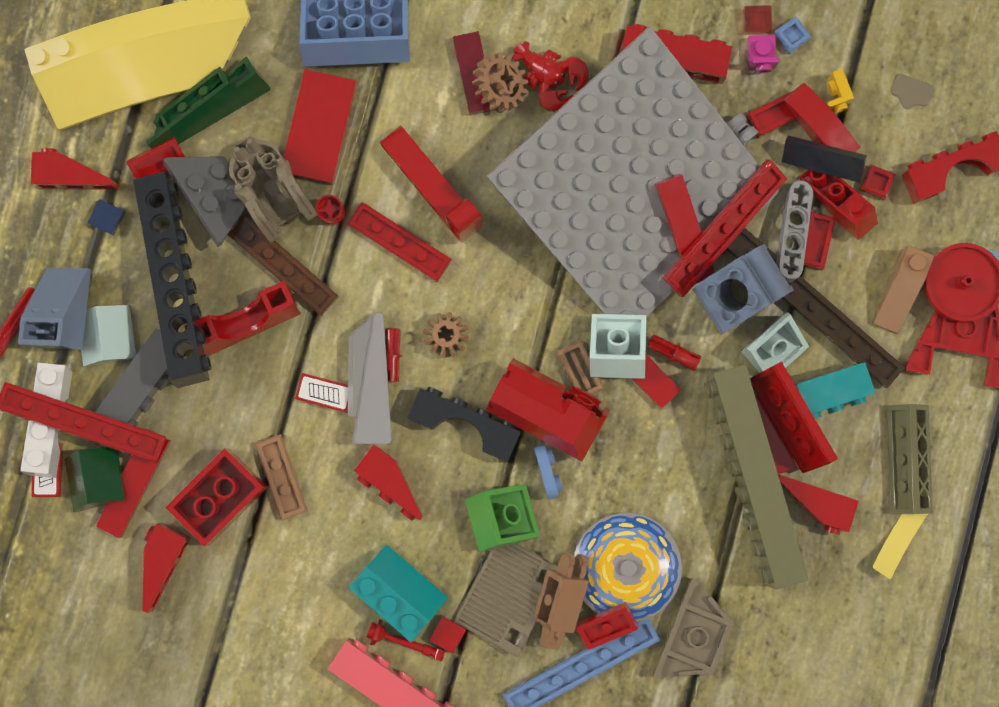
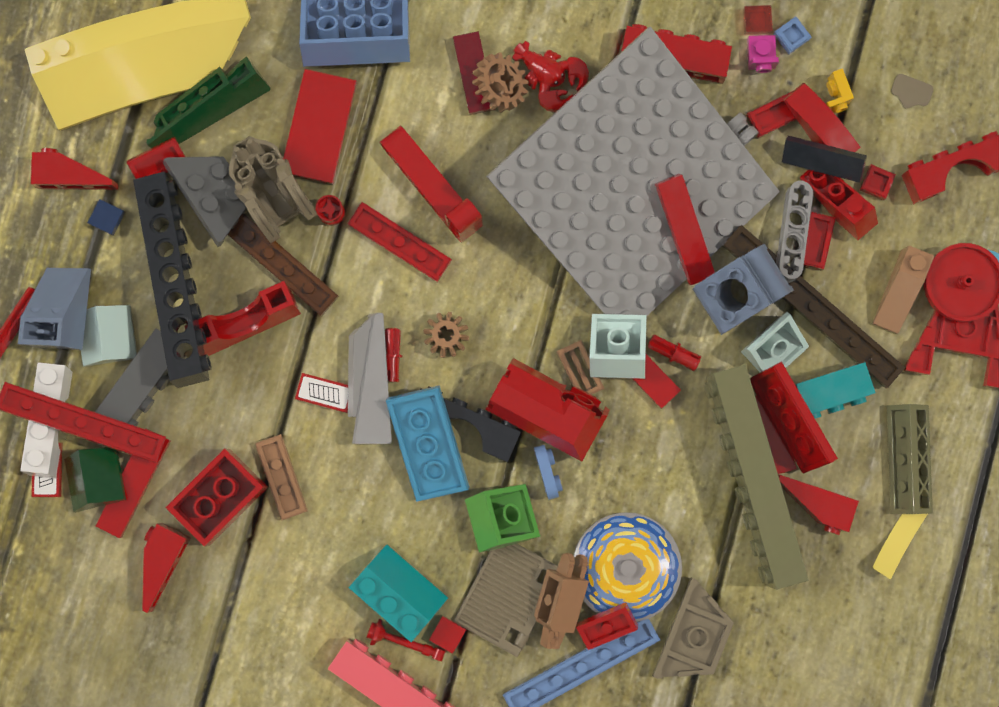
(386, 475): red slope -> none
(427, 443): none -> dark azure tile
(724, 228): red tile -> none

